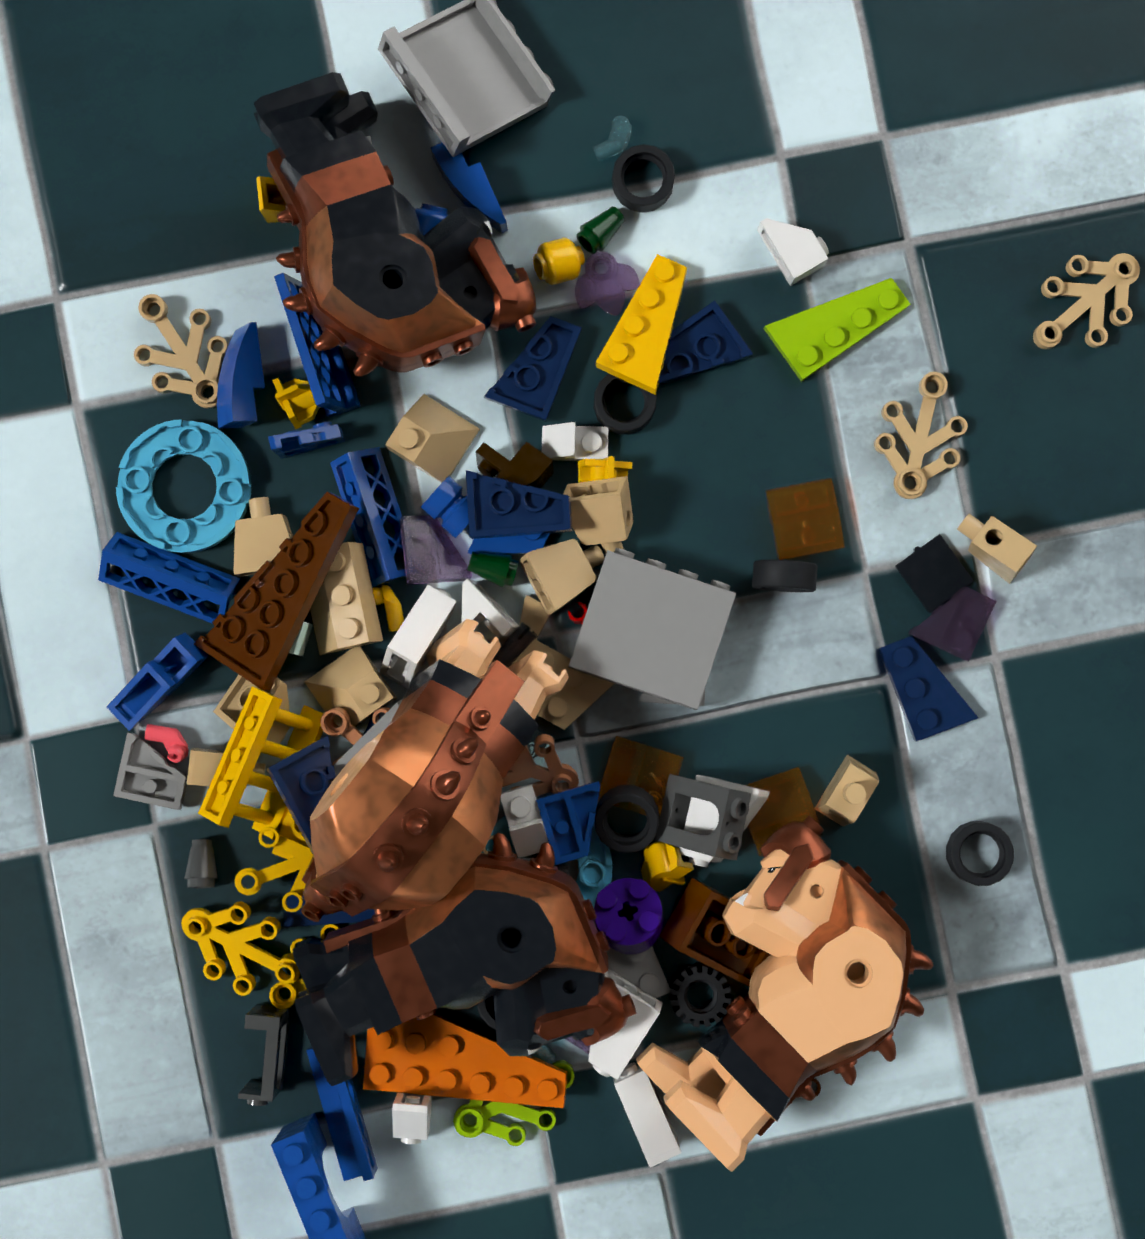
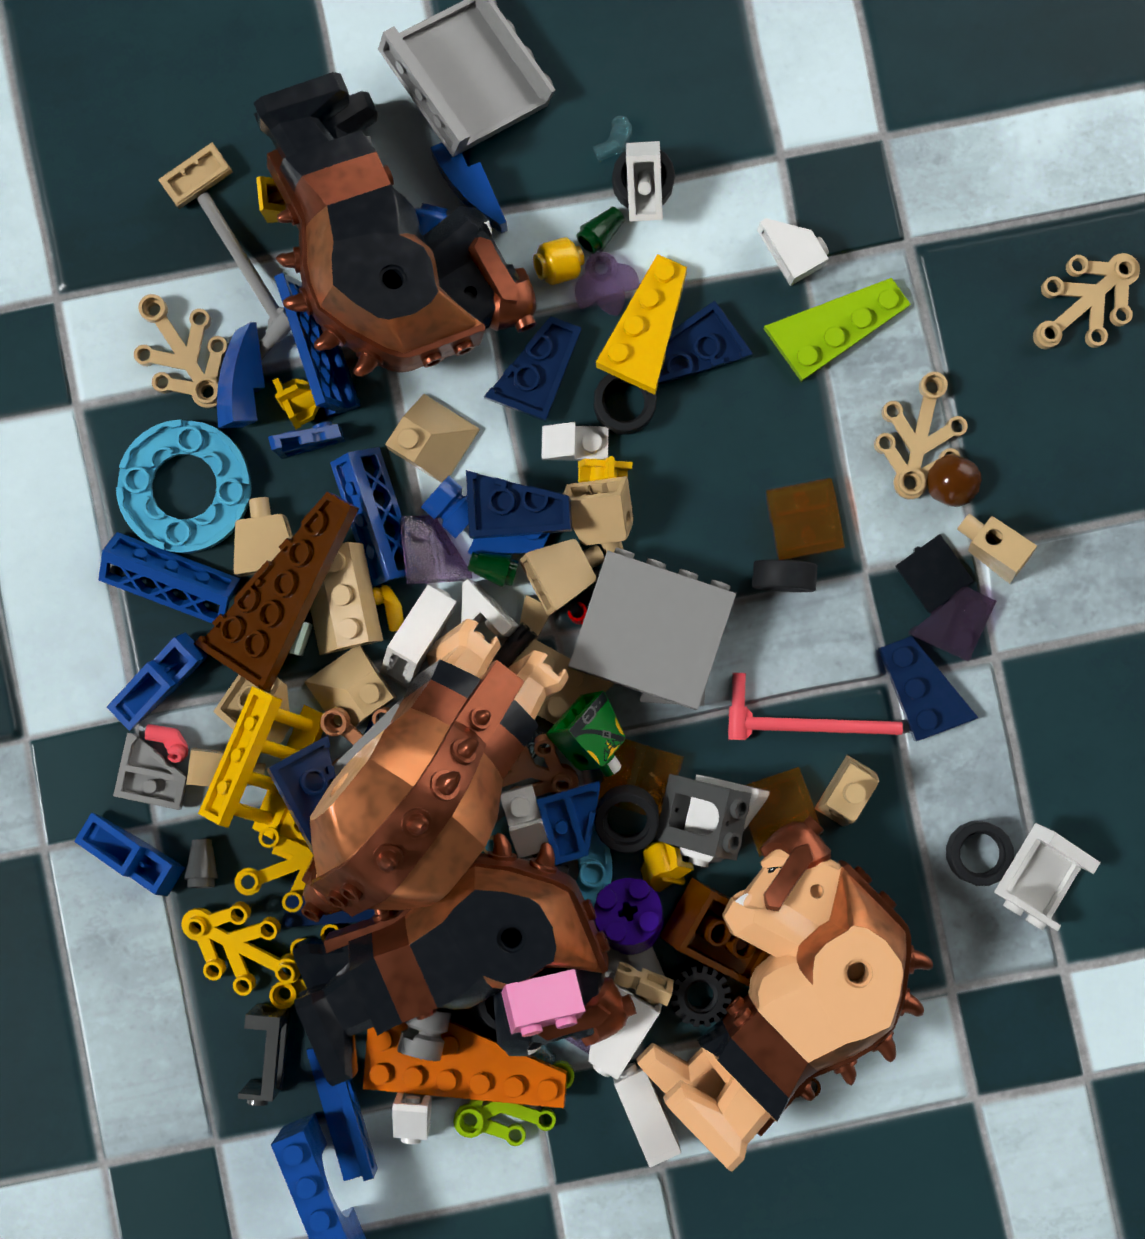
(129, 855): none -> blue slope
(195, 175): none -> tan plate
(278, 322): none -> light grey bar
(424, 1036): none -> light grey wheel
(526, 468): dark brown brick -> none
(543, 1003): none -> bright pink brick
(589, 734): none -> green torso
(644, 181): none -> white slope
(648, 984): none -> tan plate
(742, 720): none -> coral bar
(954, 480): none -> reddish brown hair
(1042, 875): none -> white panel

